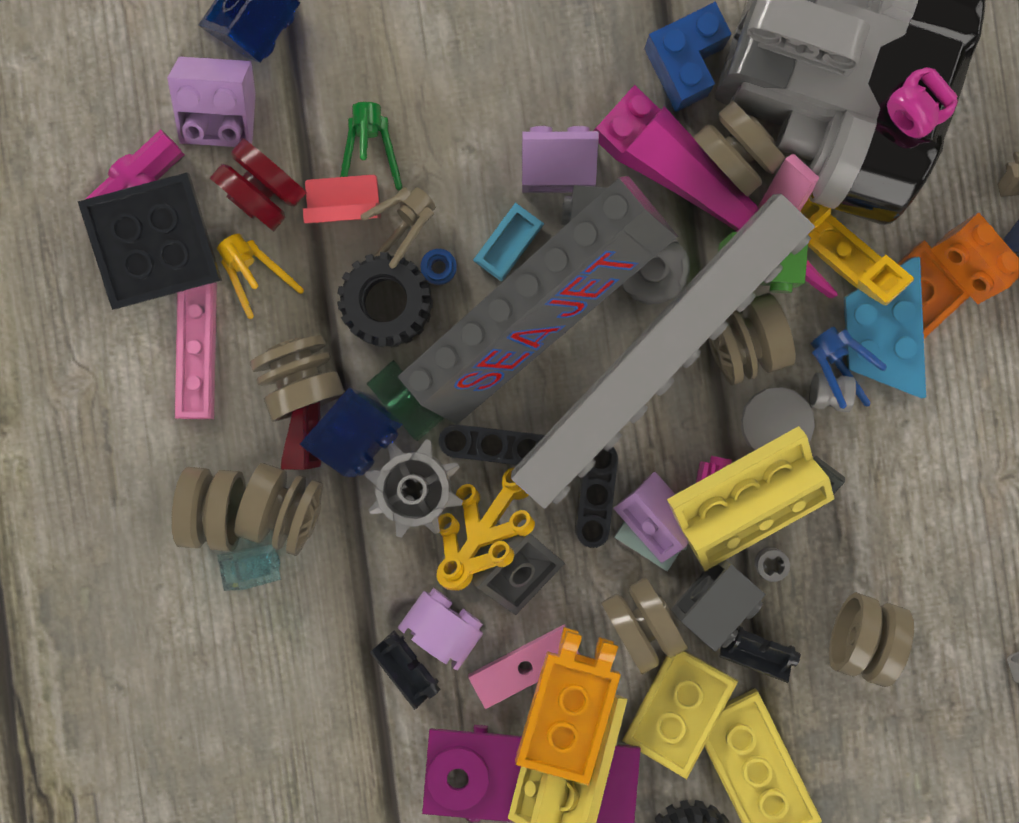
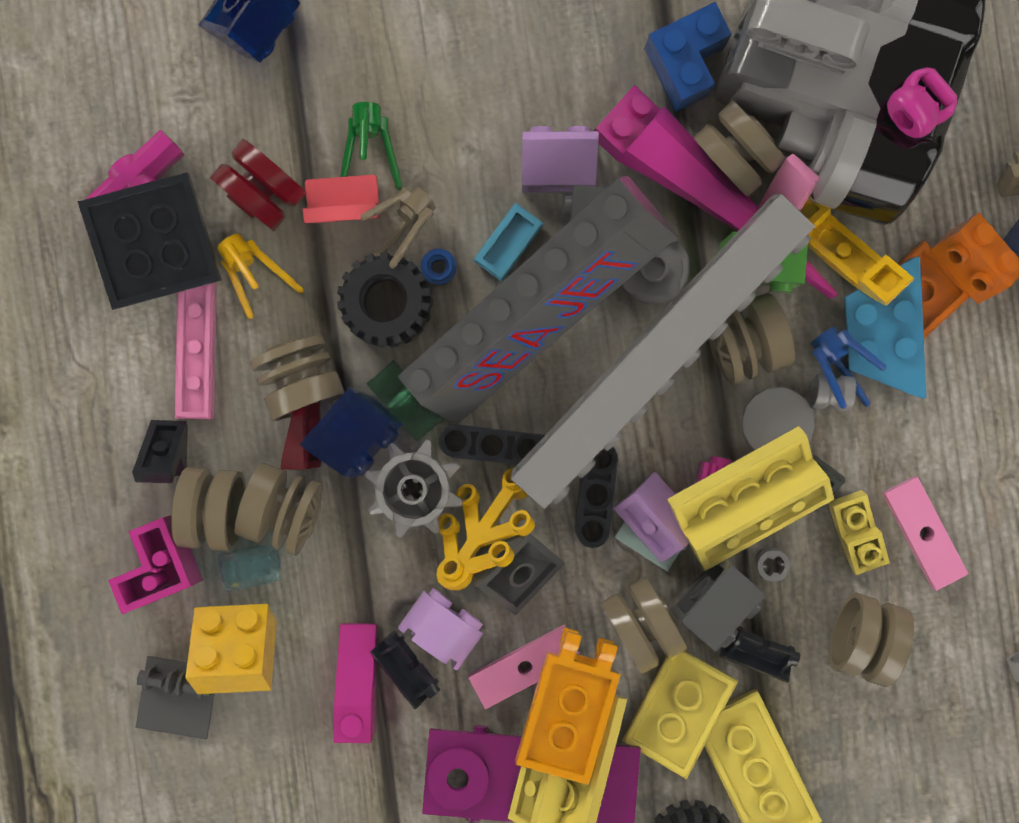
(162, 452): none -> black slope
(163, 568): none -> dark pink brick
(170, 702): none -> dark grey hinge
(212, 100): lavender slope -> none
(232, 649): none -> yellow brick
(355, 684): none -> dark pink slope
(857, 532): none -> light yellow slope
(933, 552): none -> bright pink tile

